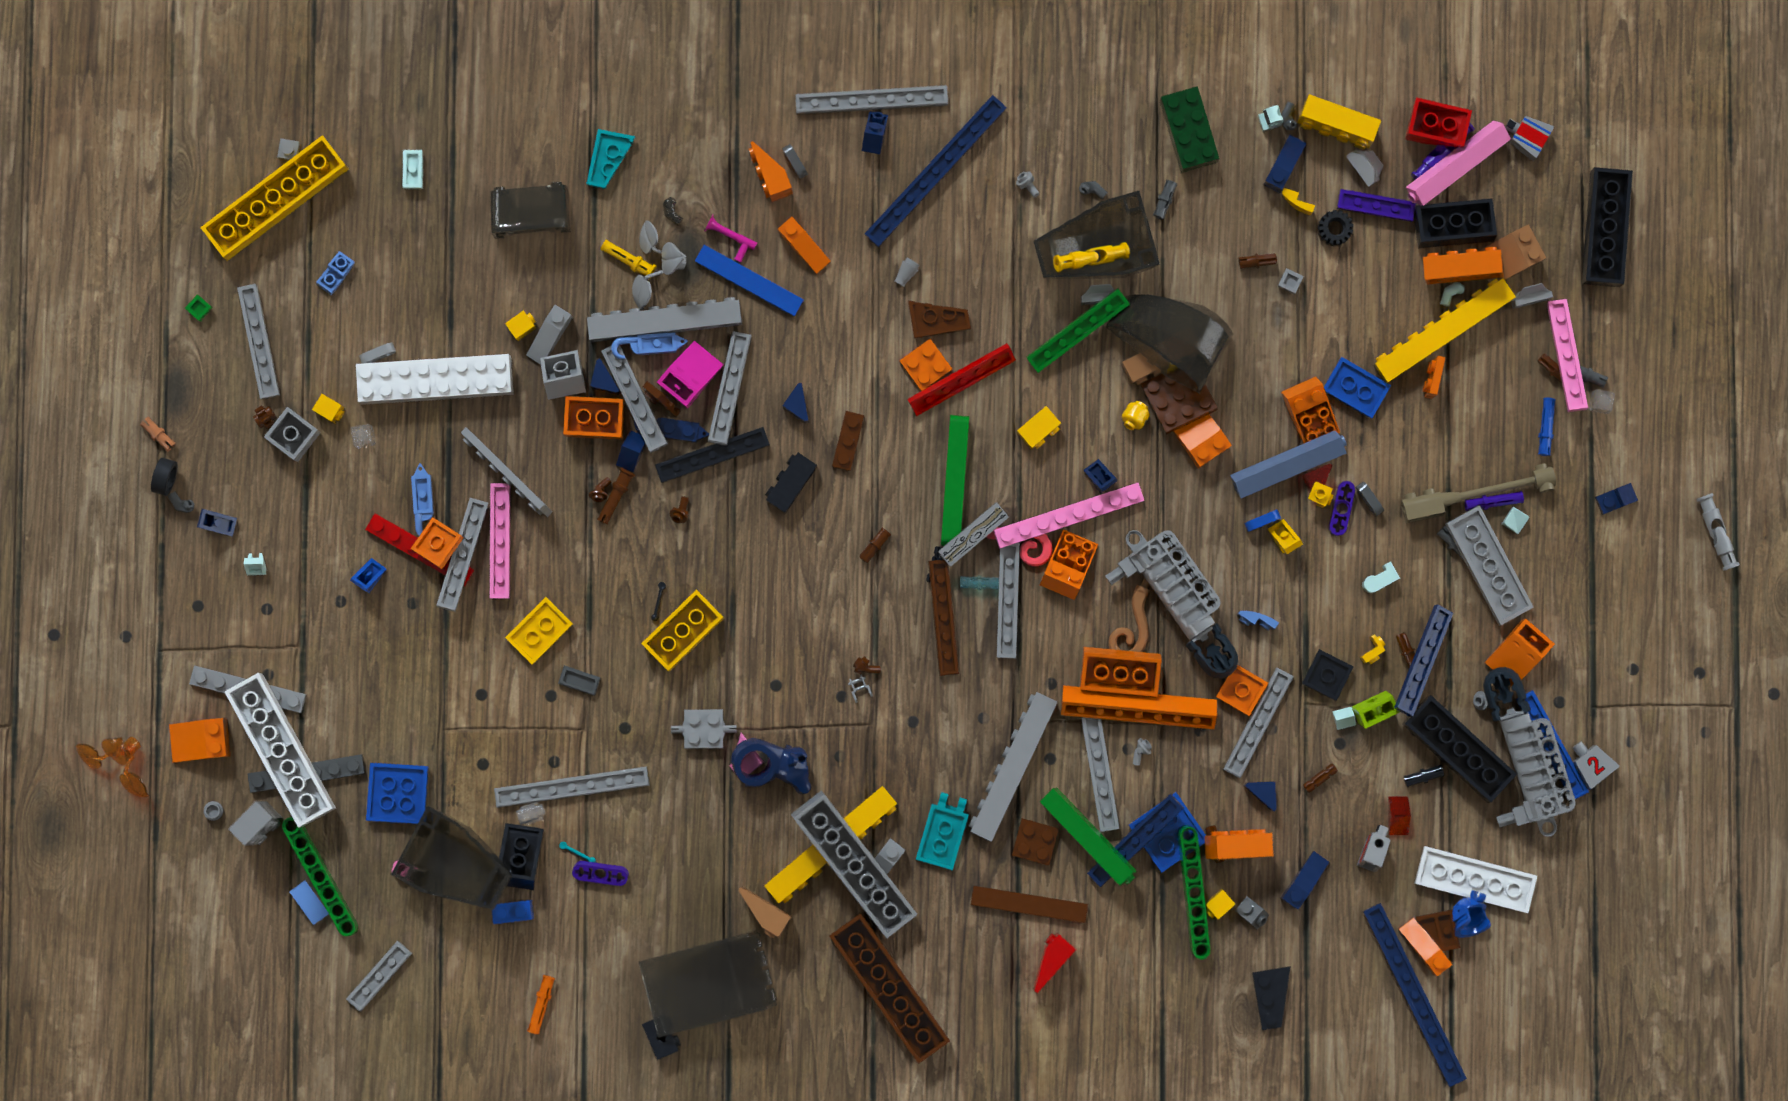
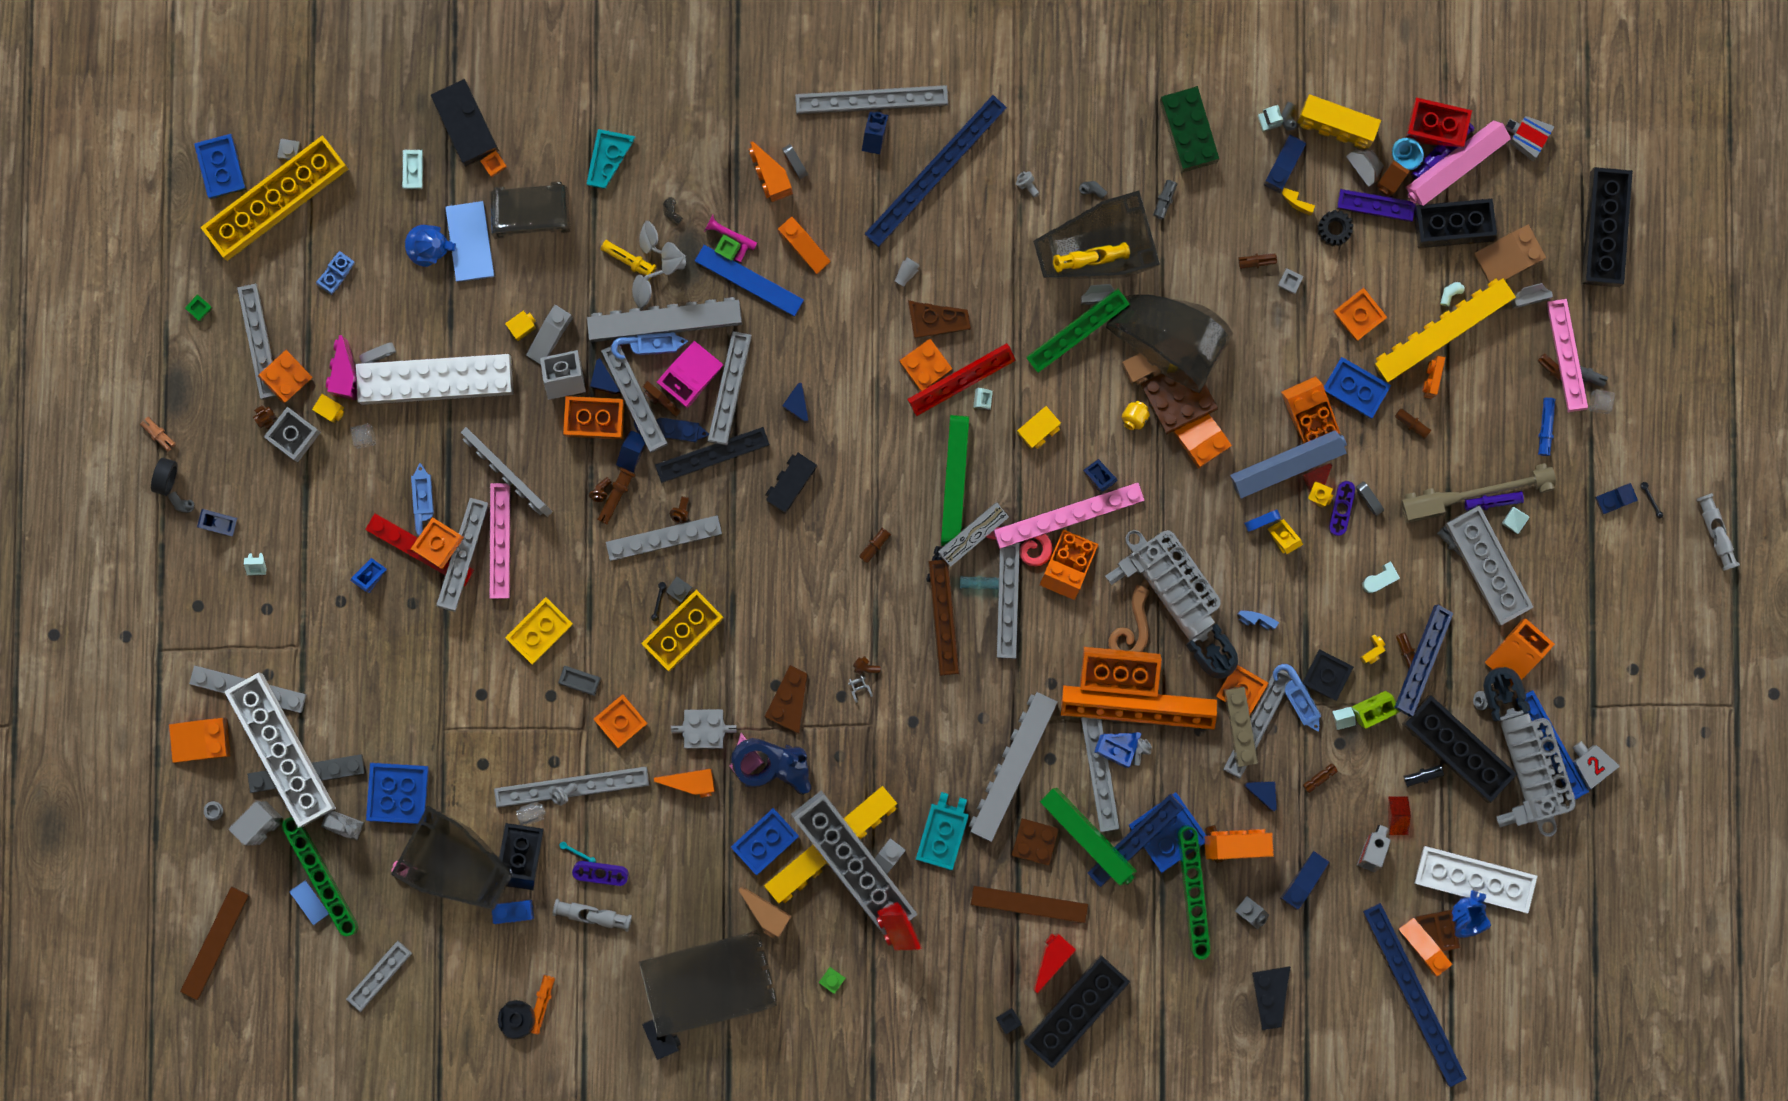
(120, 752): clear orange plant -> none
(214, 943): none -> reddish brown tile
(220, 166): none -> blue plate
(285, 376): none -> orange plate
(342, 825): none -> light grey piece
(343, 374): none -> dark pink slope
(426, 245): none -> blue helmet
(464, 122): none -> black brick
(470, 234): none -> light blue tile
(493, 163): none -> orange plate
(516, 1019): none -> black tile
(560, 796): none -> light grey plate
(602, 917): none -> light grey piece
(620, 721): none -> orange plate
(663, 538): none -> light grey plate
(679, 589): none -> dark grey plate
(693, 782): none -> orange slope
(727, 247): none -> bright green plate
(764, 841): none -> blue plate
(788, 700): none -> reddish brown wing
(832, 980): none -> bright green plate
(848, 441): reddish brown plate -> none
(889, 988): reddish brown brick -> none
(898, 928): none -> red slope
(982, 398): none -> light aqua slope
(1008, 1021): none -> black plate
(1076, 1011): none -> black brick
(1118, 747): none -> blue wing
(1219, 905): yellow brick -> none
(1241, 726): none -> dark tan arch
(1299, 697): none -> medium blue plate
(1360, 314): none -> orange plate
(1392, 179): none -> dark orange slope
(1408, 153): none -> medium azure hair
(1412, 423): none -> reddish brown axle
(1463, 266): orange brick -> none
(1644, 486): none -> black hinge

